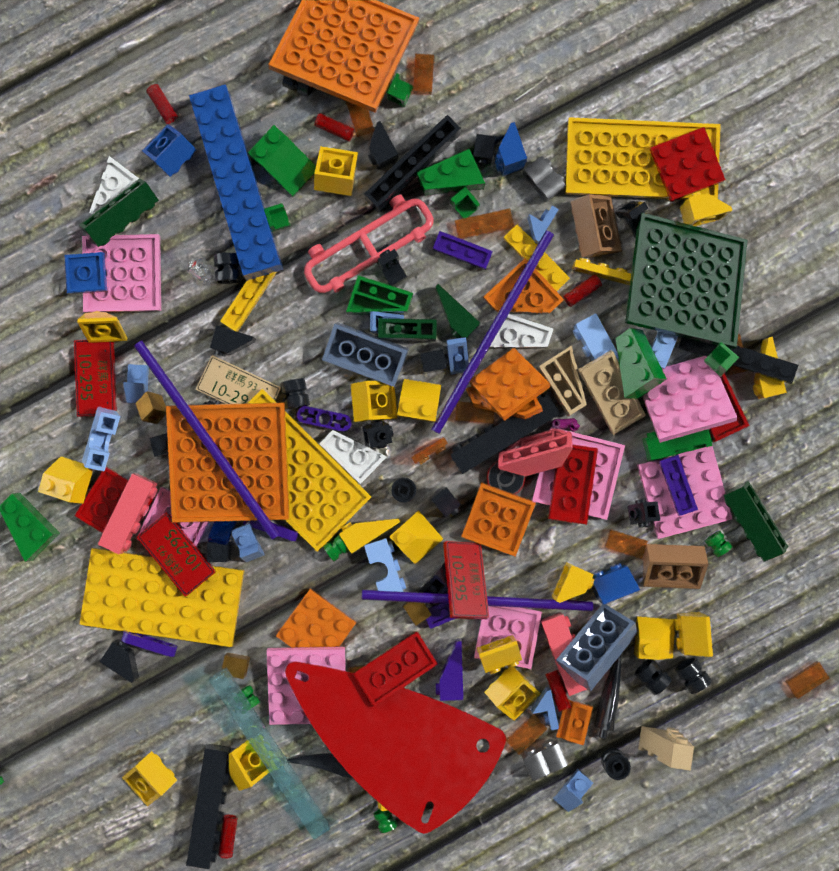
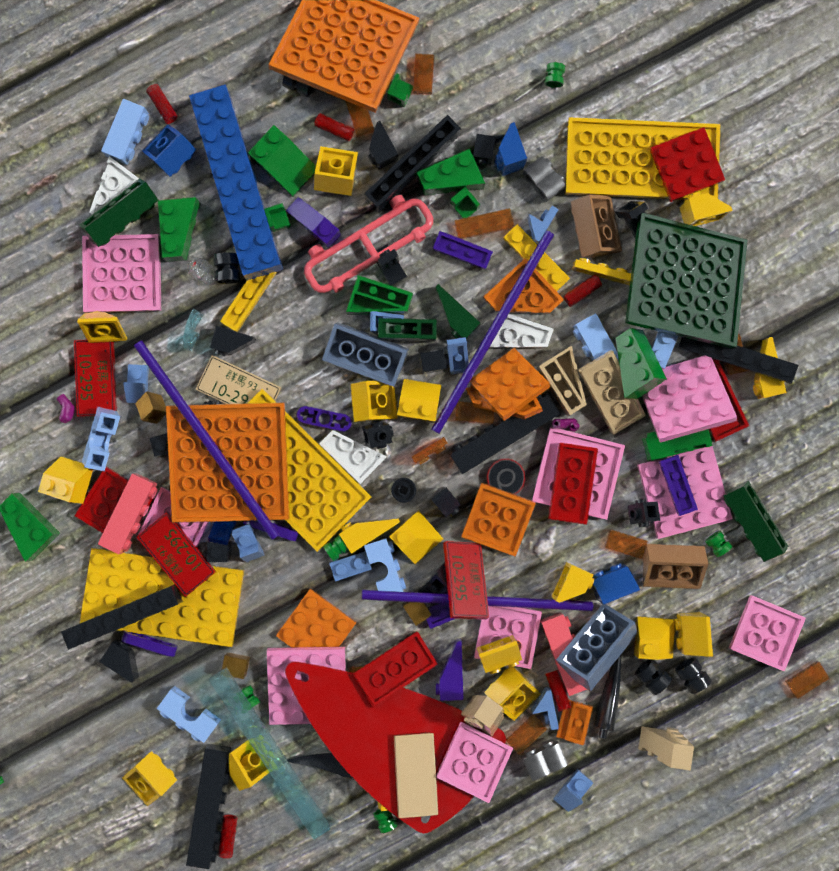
(67, 409): none -> magenta arm
(85, 273): blue tile -> none
(121, 616): none -> black brick
(125, 132): none -> light blue brick
(174, 708): none -> light blue arch
(177, 222): none -> green wedge
(190, 336): none -> clear light blue slope
(295, 393): black wheel -> none
(314, 222): none -> dark purple slope
(350, 566): none -> medium blue plate
(415, 775): none -> tan tile
(474, 762): none -> bright pink plate
(483, 714): none -> tan wedge
(536, 453): coral wedge -> none
(555, 72): none -> green wheel
(615, 764): black wheel -> none
(721, 359): green panel -> none
(767, 633): none -> bright pink plate

